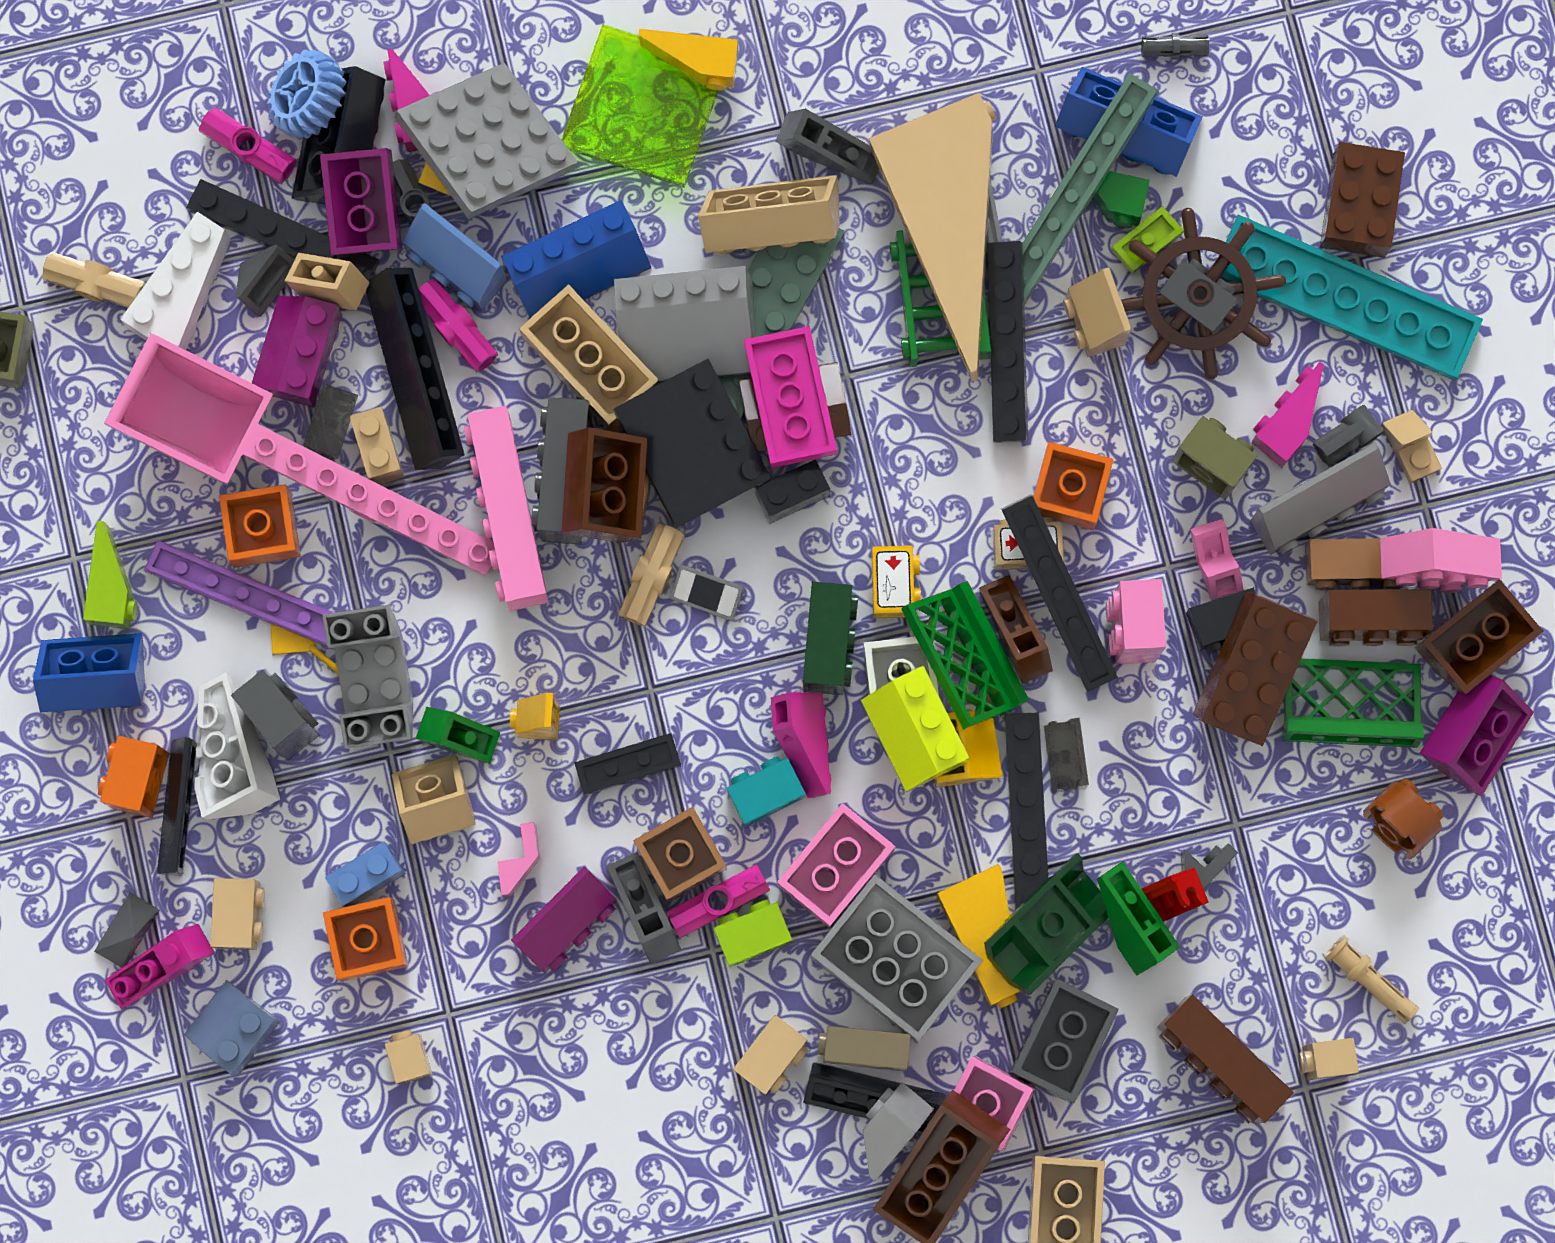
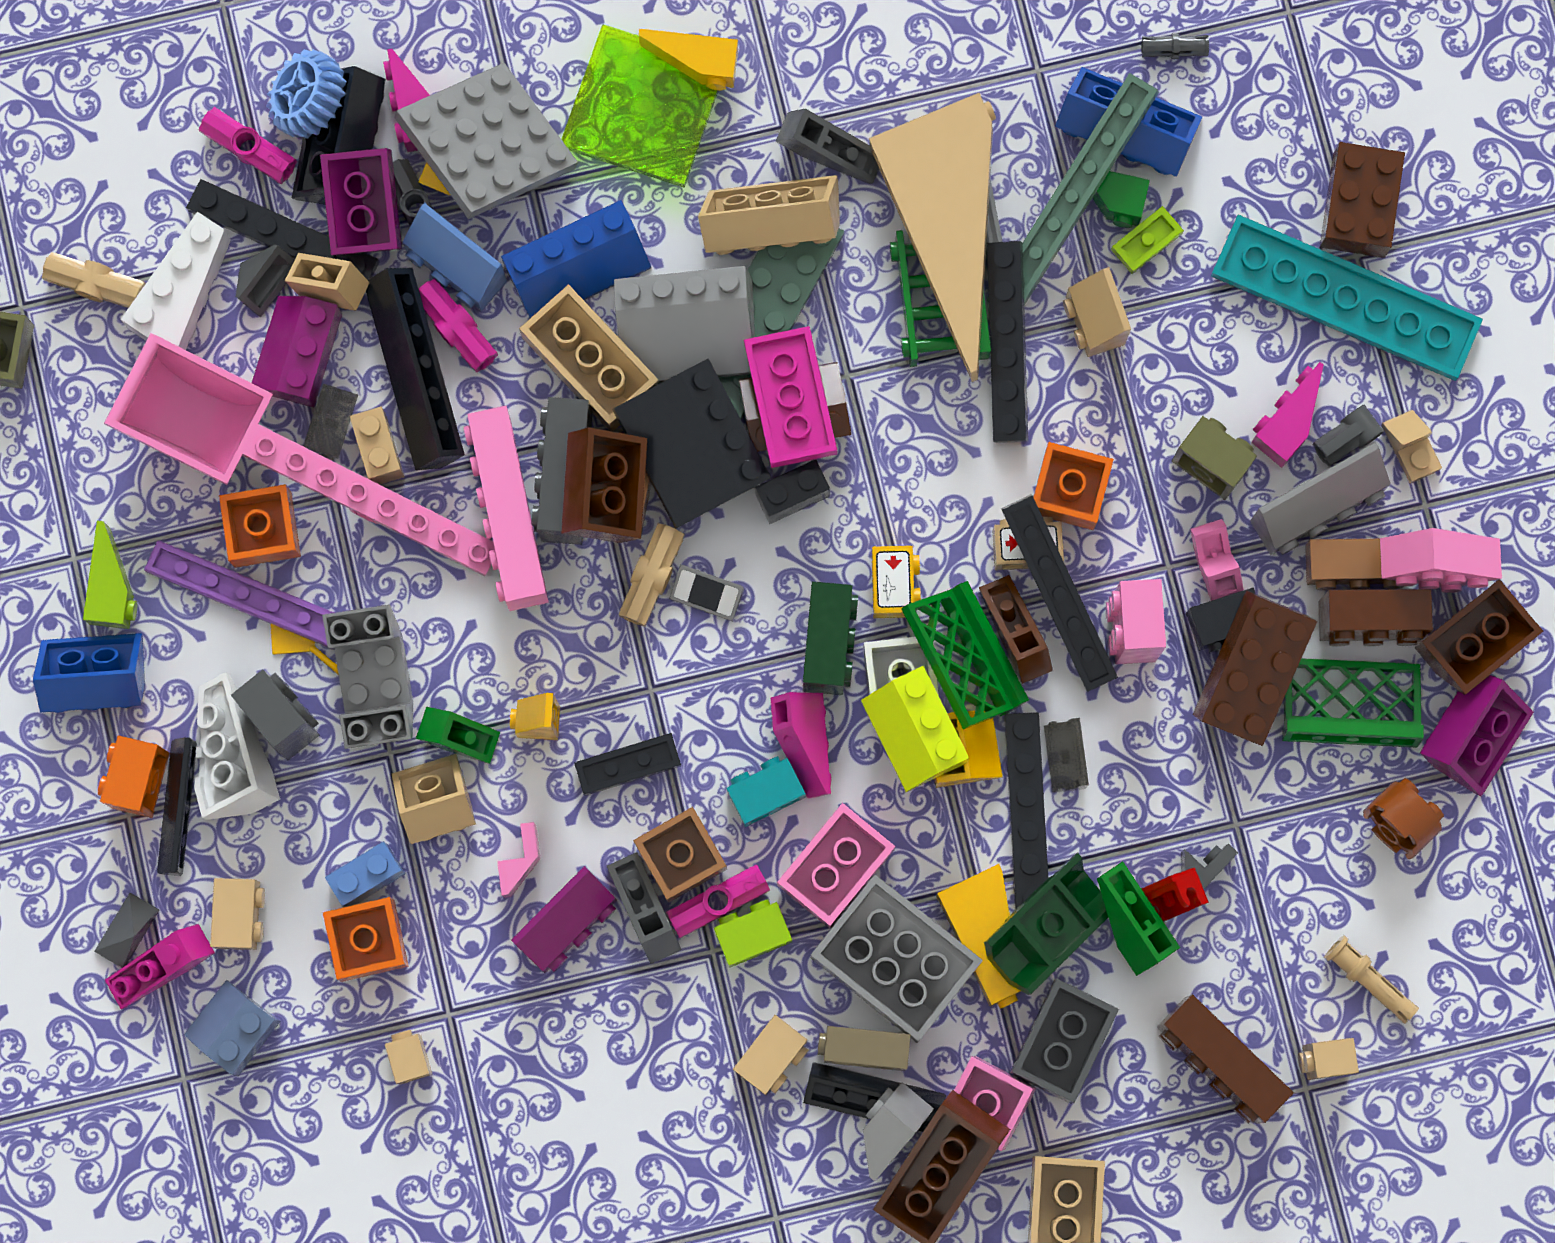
(1198, 295): reddish brown brick -> none

